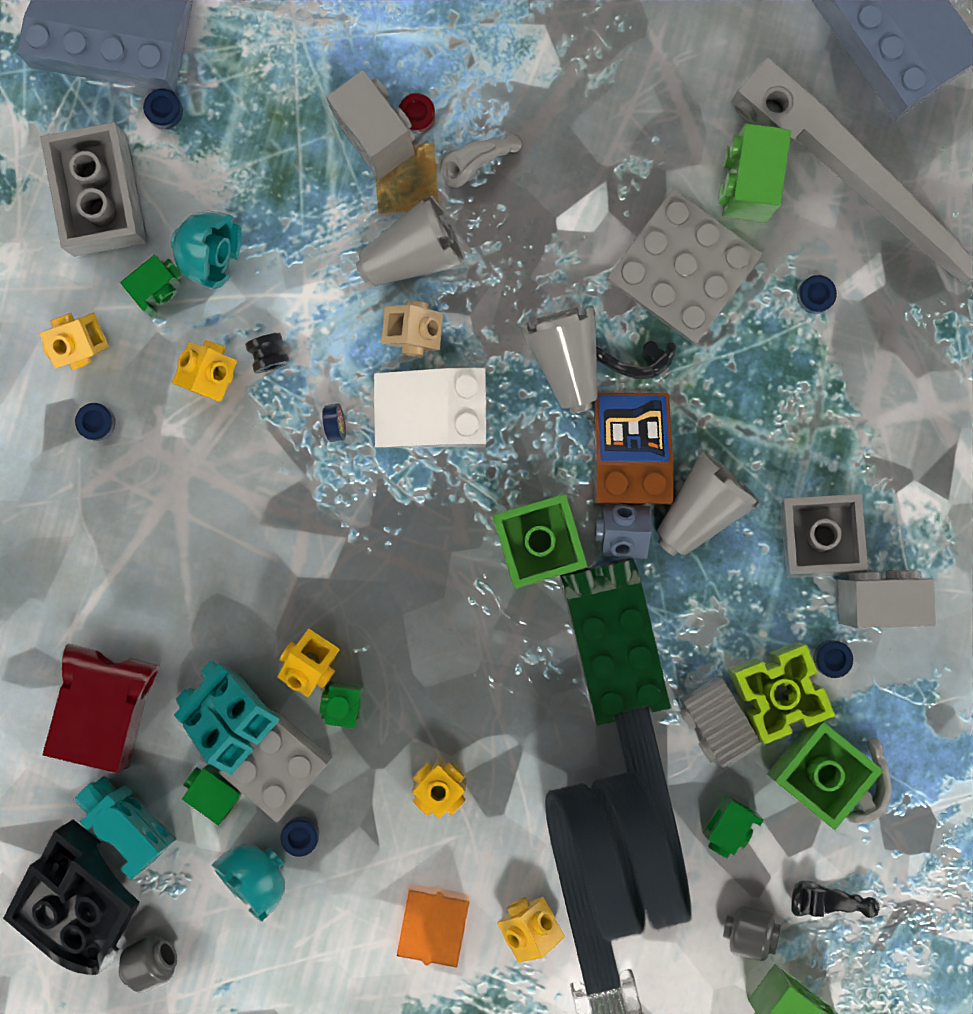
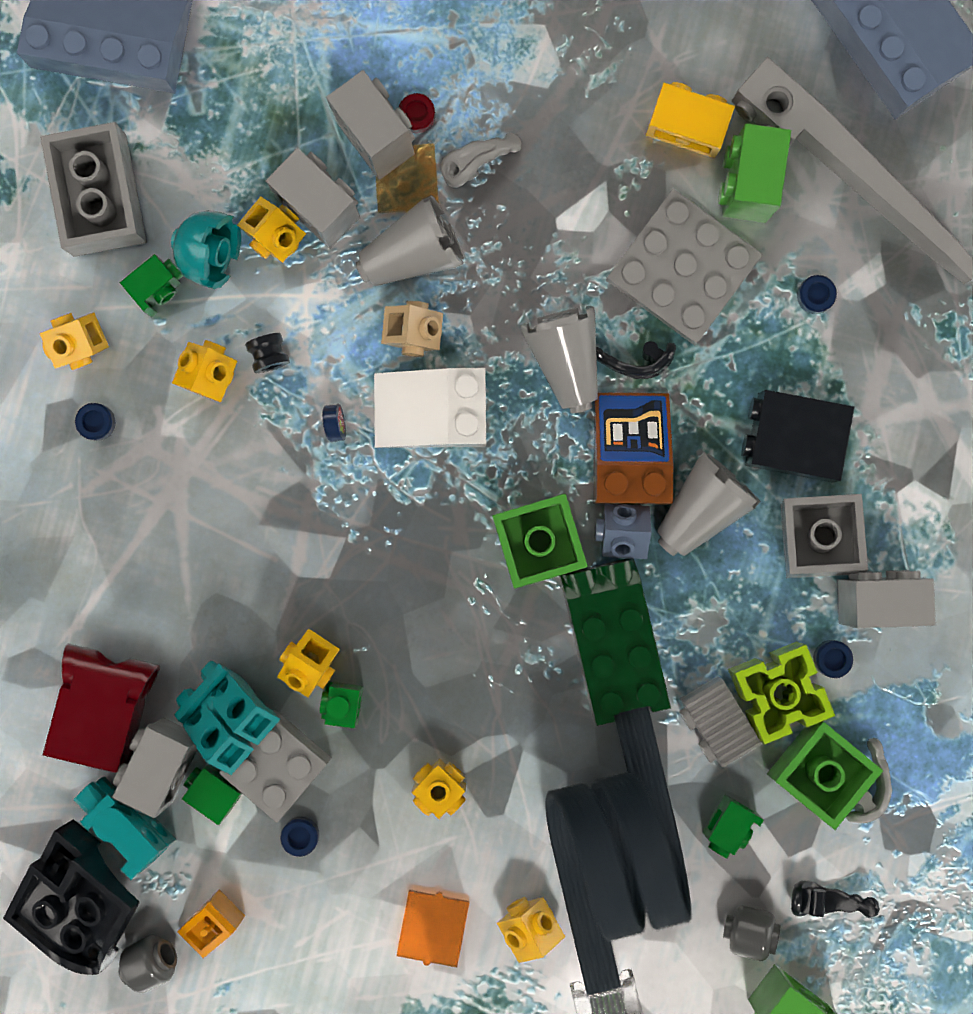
(156, 767): none -> light grey brick
(163, 109): dark blue tile -> none
(211, 924): none -> light orange slope
(253, 877): teal cylinder -> none
(272, 229): none -> yellow brick
(314, 197): none -> light grey brick
(690, 119): none -> yellow brick
(798, 435): none -> black brick

